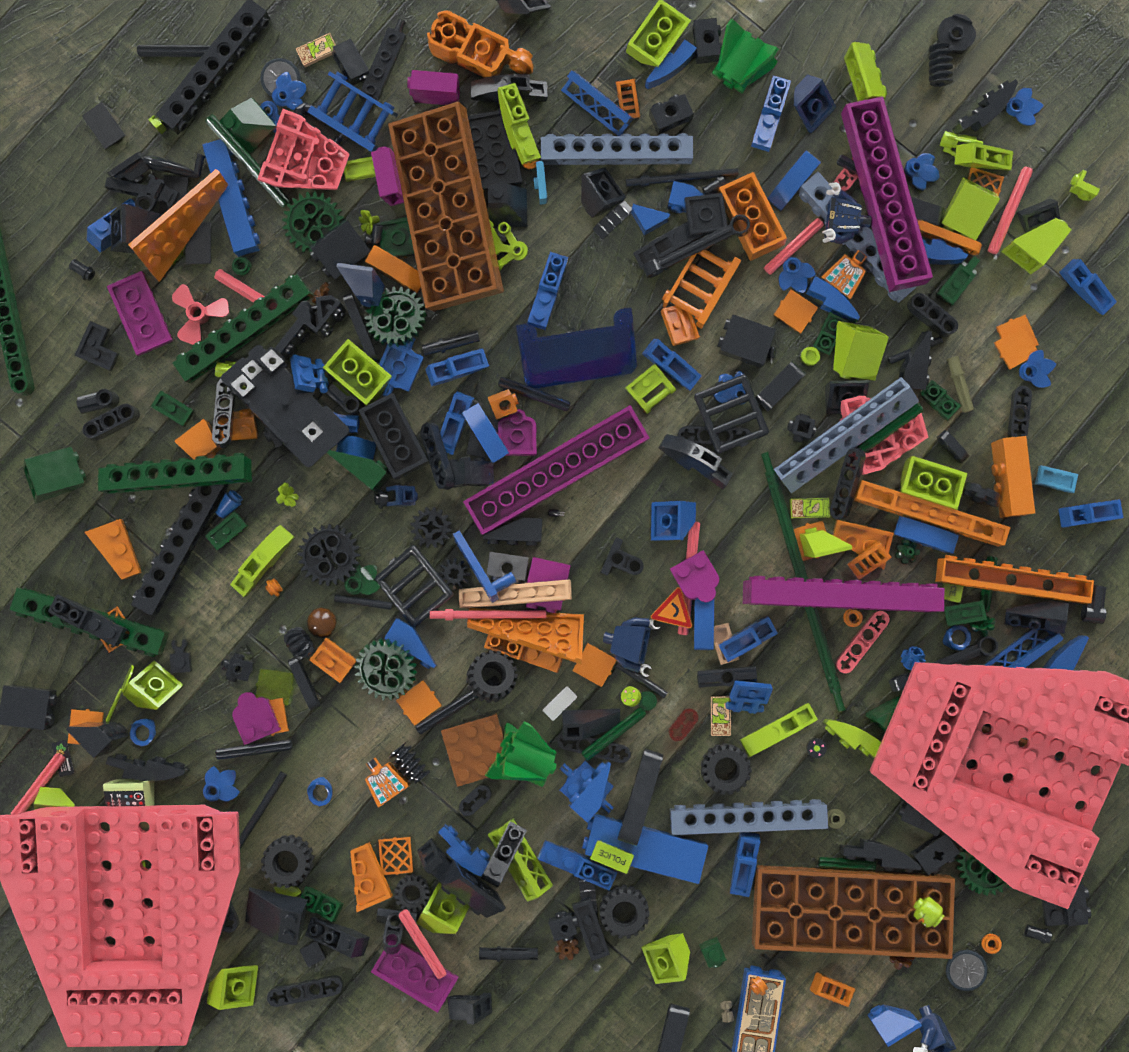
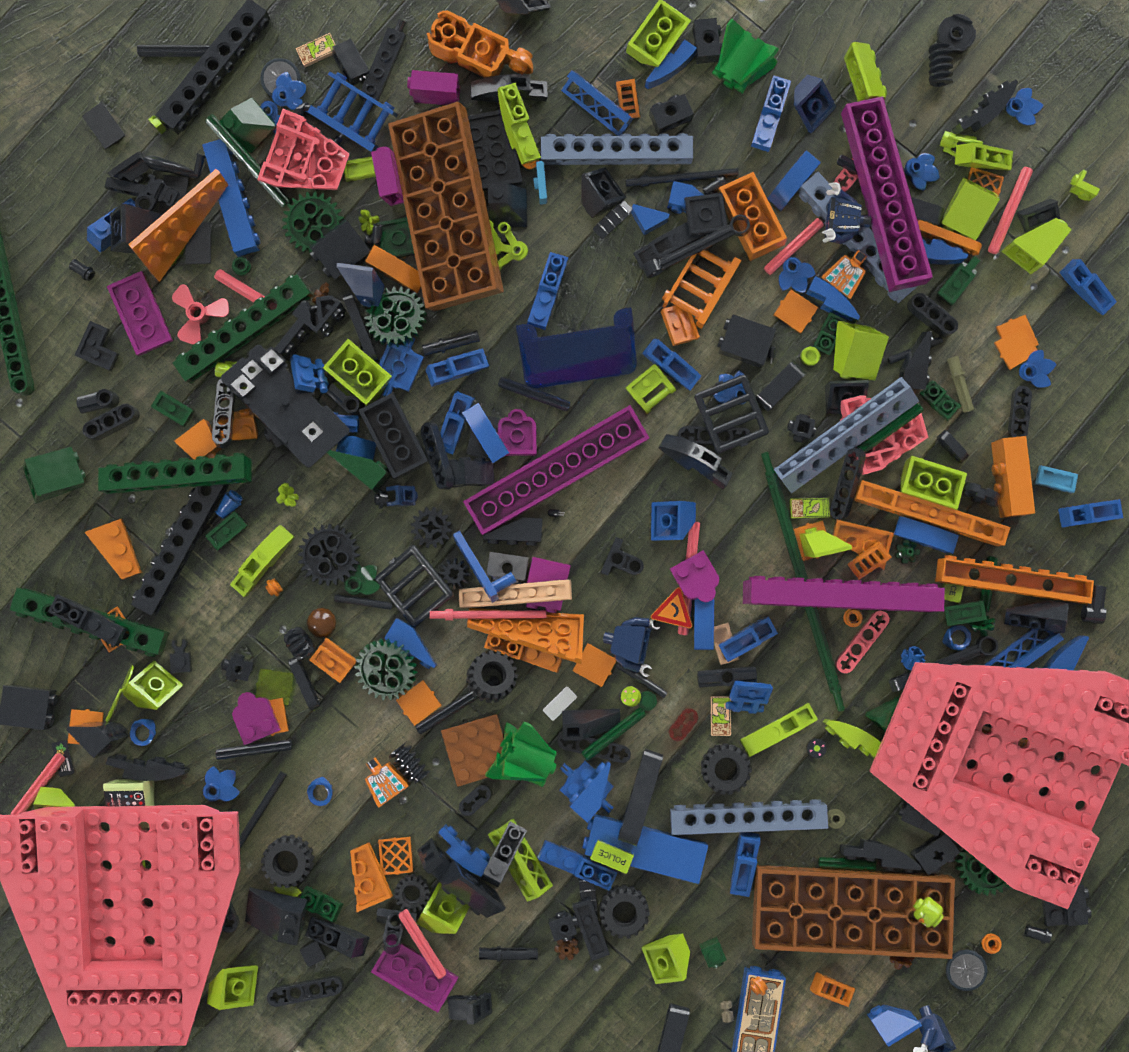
(496, 399): orange brick -> none

